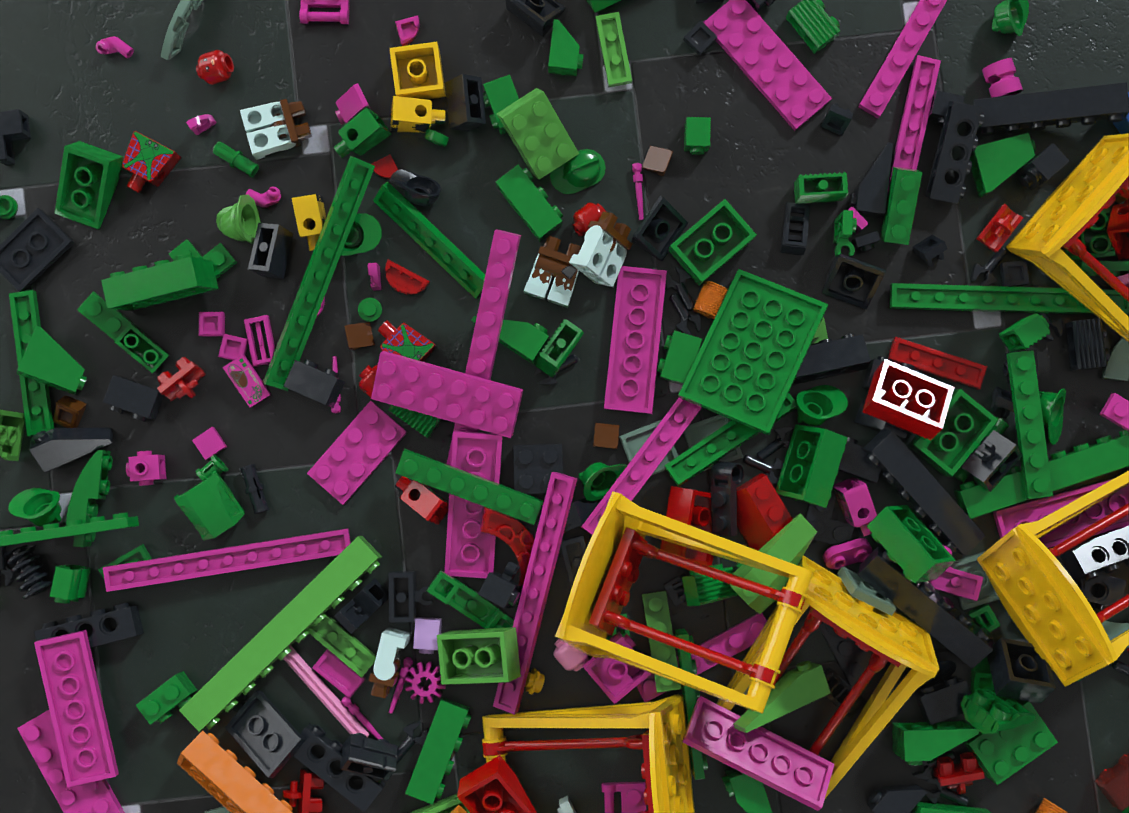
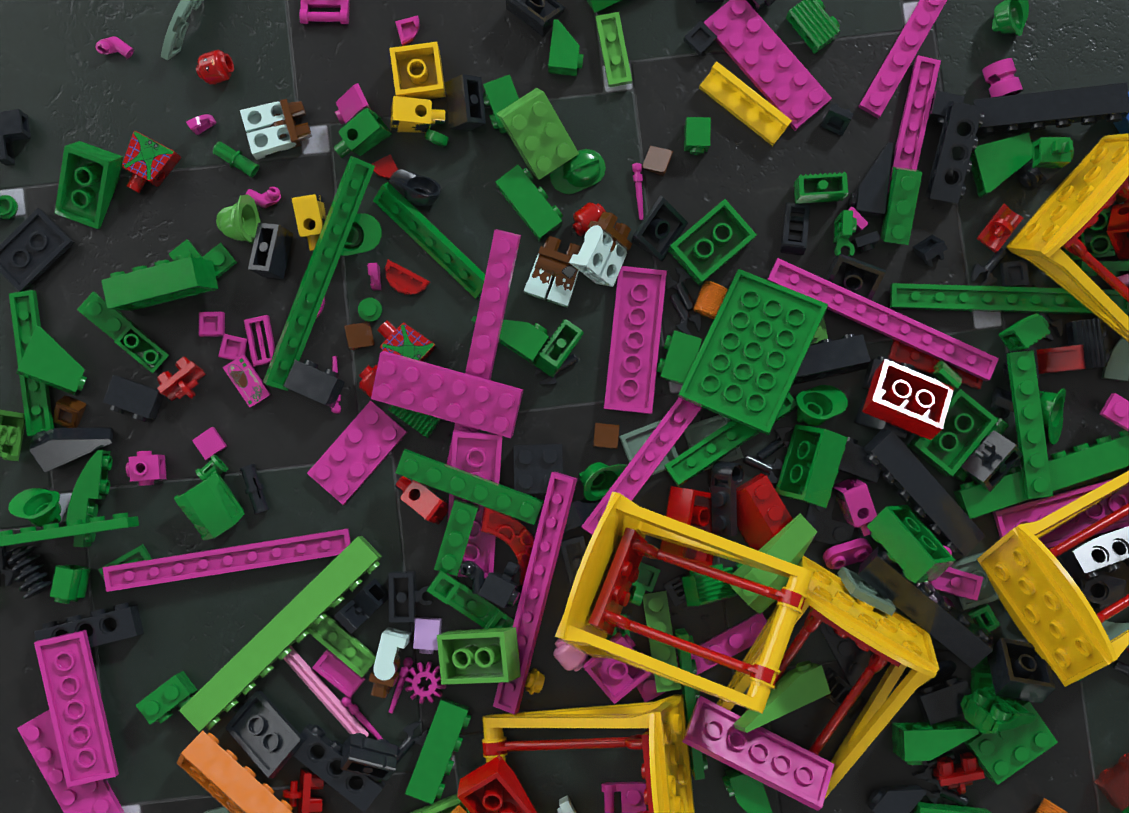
(456, 537): none -> green plate
(474, 573): none -> black arm
(646, 581): none -> green plate
(745, 104): none -> yellow fence
(885, 320): none -> dark pink plate
(947, 375): none -> green slope
(1052, 152): none -> green brick
(1060, 359): none -> red tile

